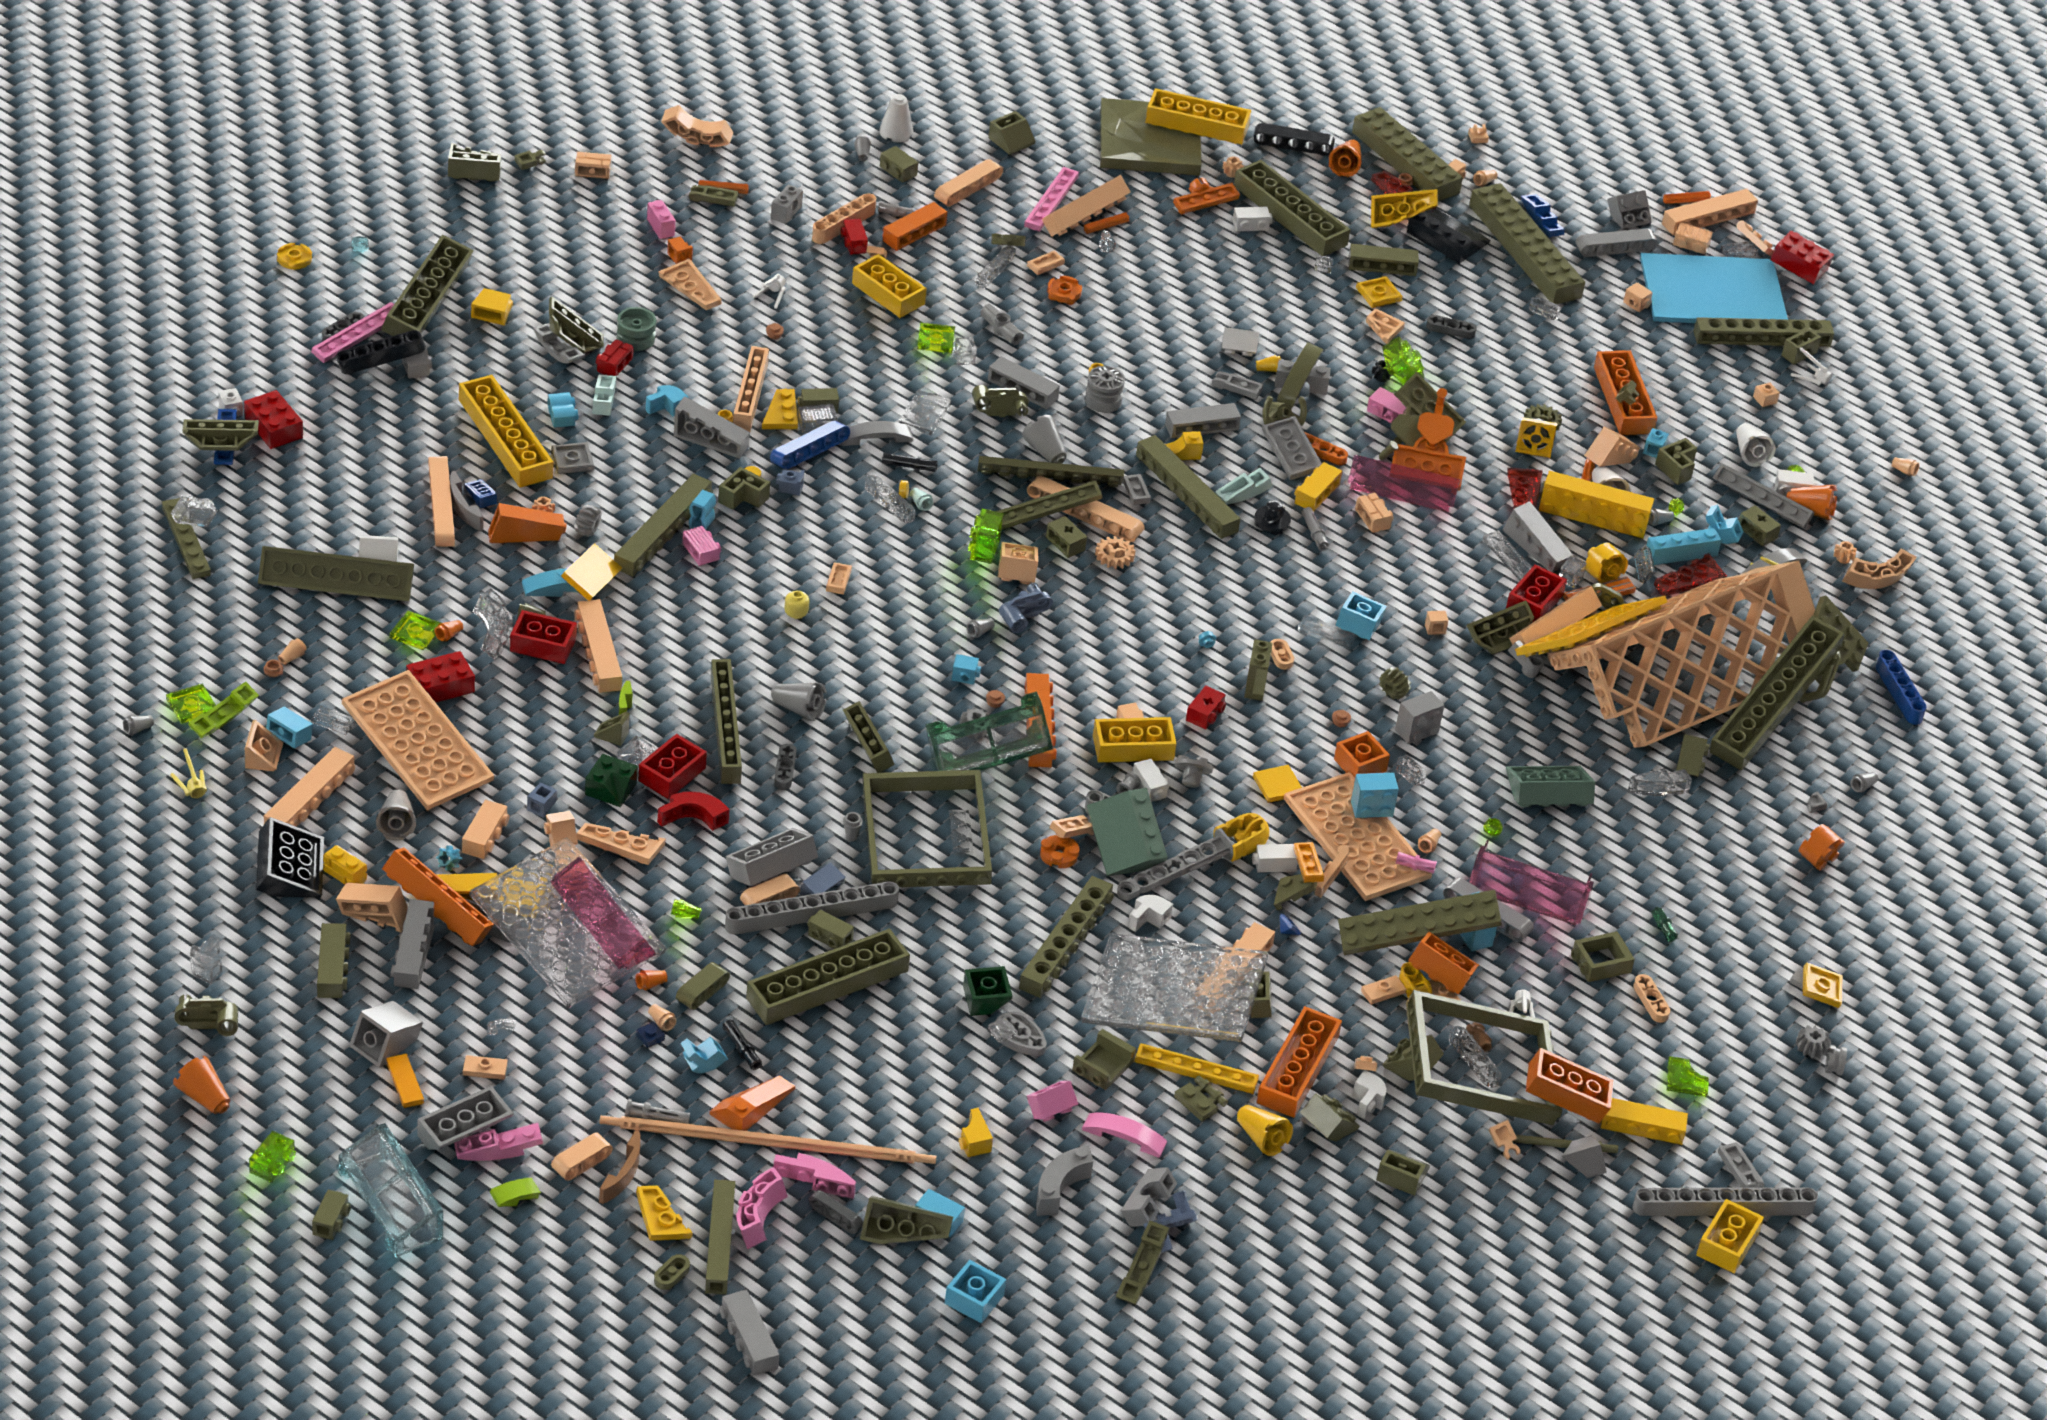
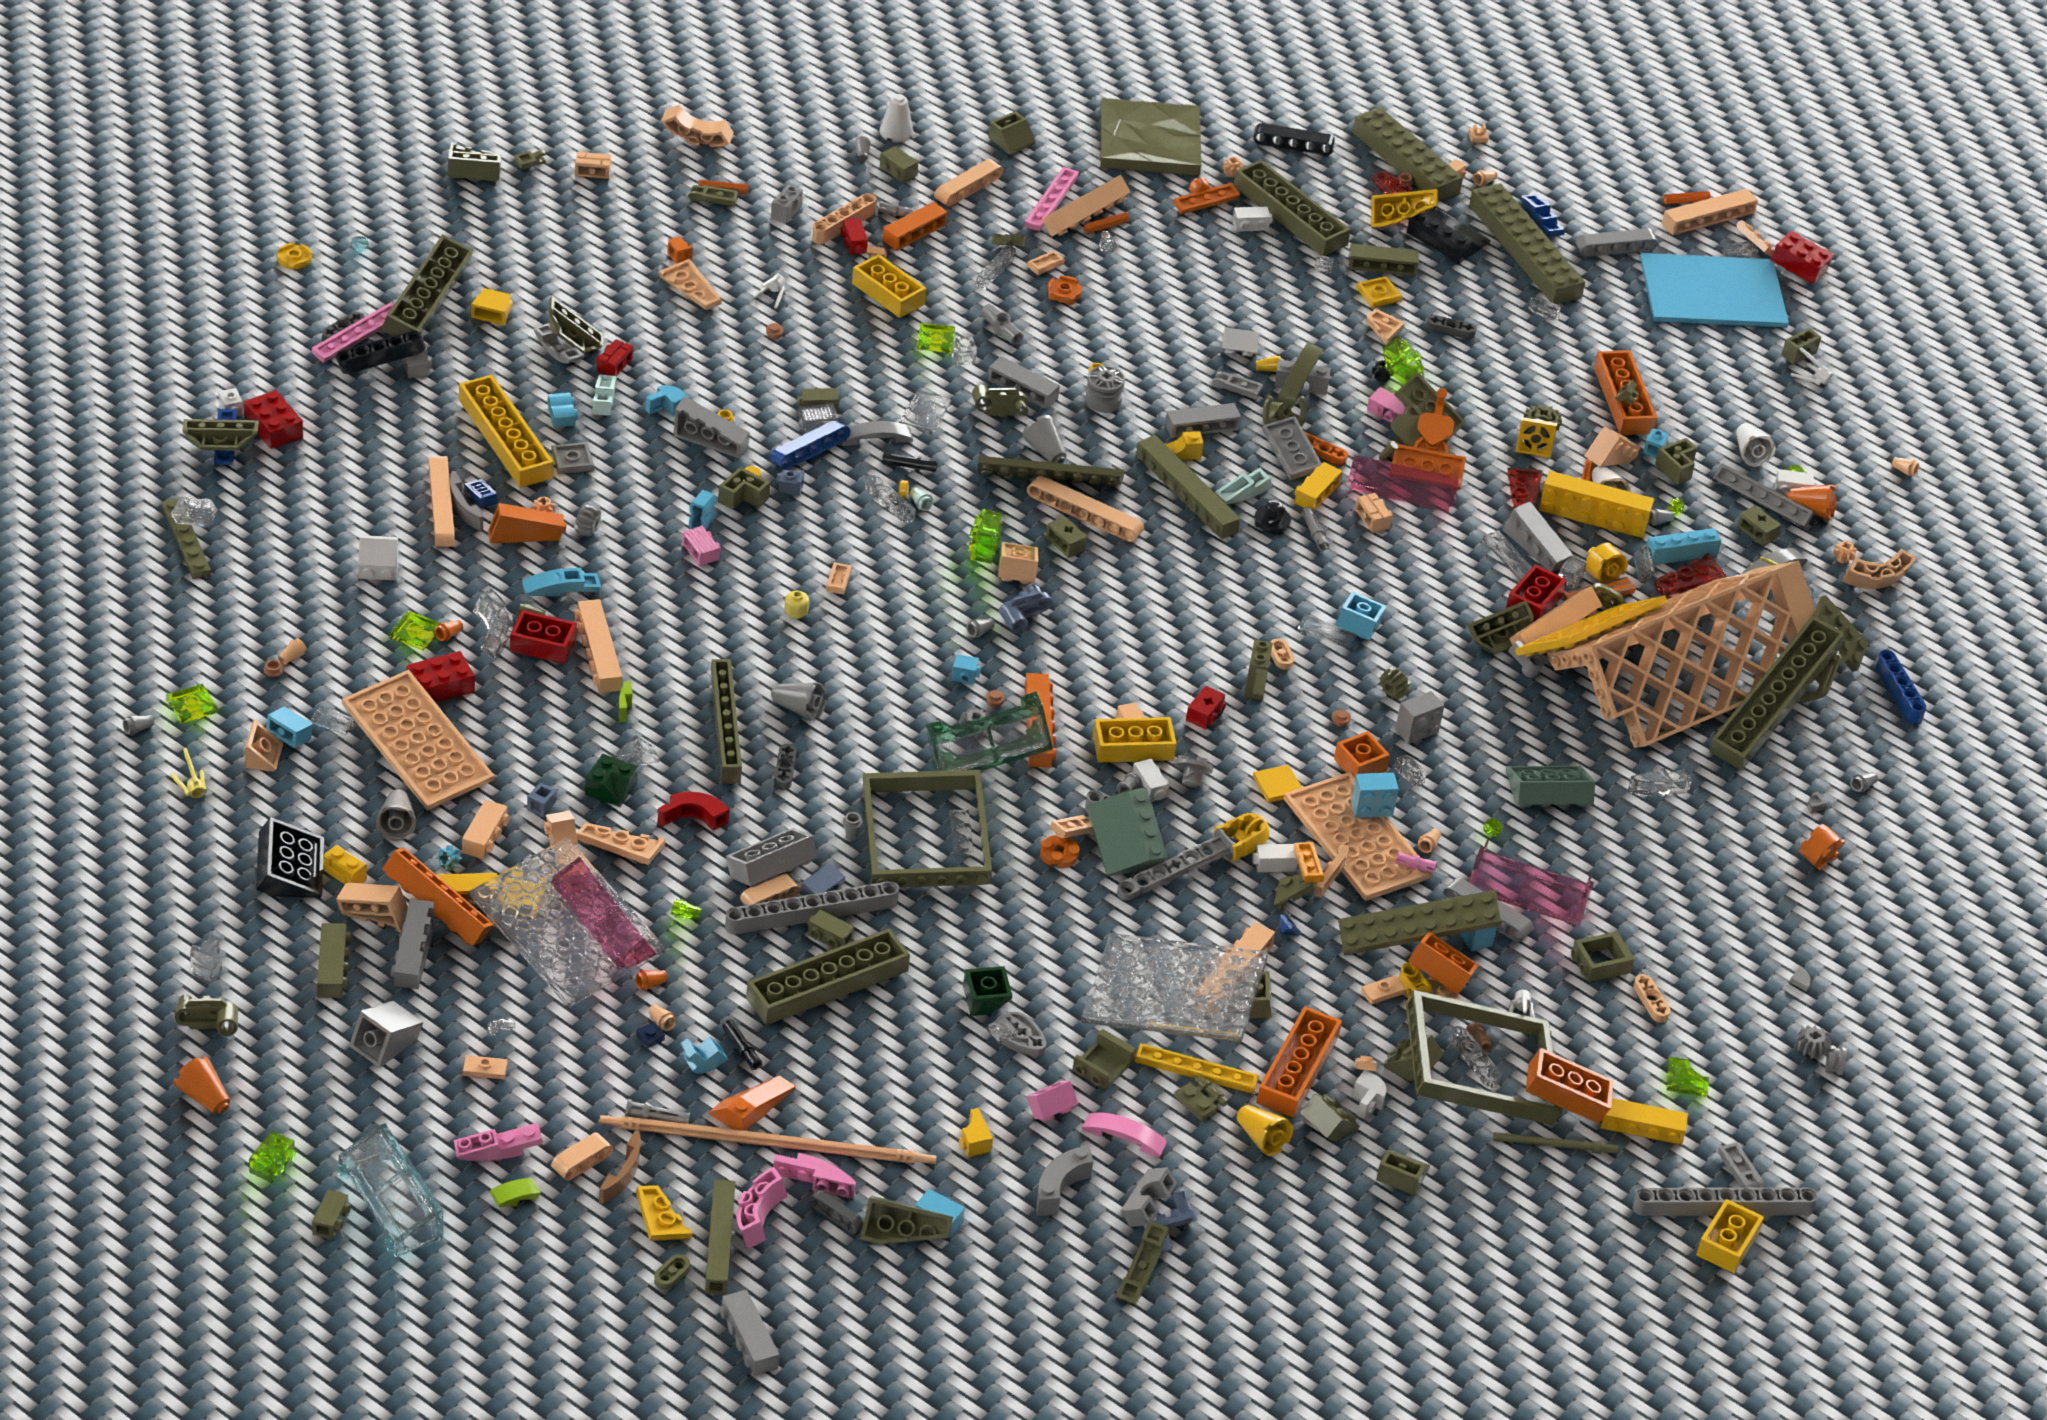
(224, 711): lime slope -> none
(313, 788): light nougat brick -> none
(336, 573): olive plate -> none
(405, 1080): light orange tile -> none
(462, 1118): light grey slope -> none
(591, 572): tile -> none
(615, 729): olive slope -> none
(636, 327): sand green wheel -> none
(660, 526): olive brick -> none
(661, 219): bright pink brick -> none
(672, 766): red brick -> none
(702, 985): olive beam -> none
(751, 387): light nougat brick -> none
(782, 411): yellow wing -> none
(868, 737): olive brick -> none
(975, 1291): medium azure brick -> none
(1050, 504): olive plate -> none
(1066, 937): olive brick -> none
(1115, 552): light nougat gear -> none
(1136, 489): light grey plate -> none
(1150, 909): white brick -> none
(1198, 116): yellow brick -> none
(1207, 639): medium azure plate -> none
(1346, 158): orange cone -> none
(1436, 622): light nougat plate -> none
(1504, 1136): light nougat plate -> none
(1586, 1156): light grey slope -> none
(1630, 209): light grey slope -> none
(1638, 297): light nougat brick -> none
(1664, 924): clear green axle -> none
(1692, 238): light nougat brick -> none
(1692, 754): olive brick -> none
(1728, 529): medium azure brick -> none
(1757, 331): olive brick -> none
(1766, 394): light nougat plate -> none
(1822, 985): yellow tile -> none

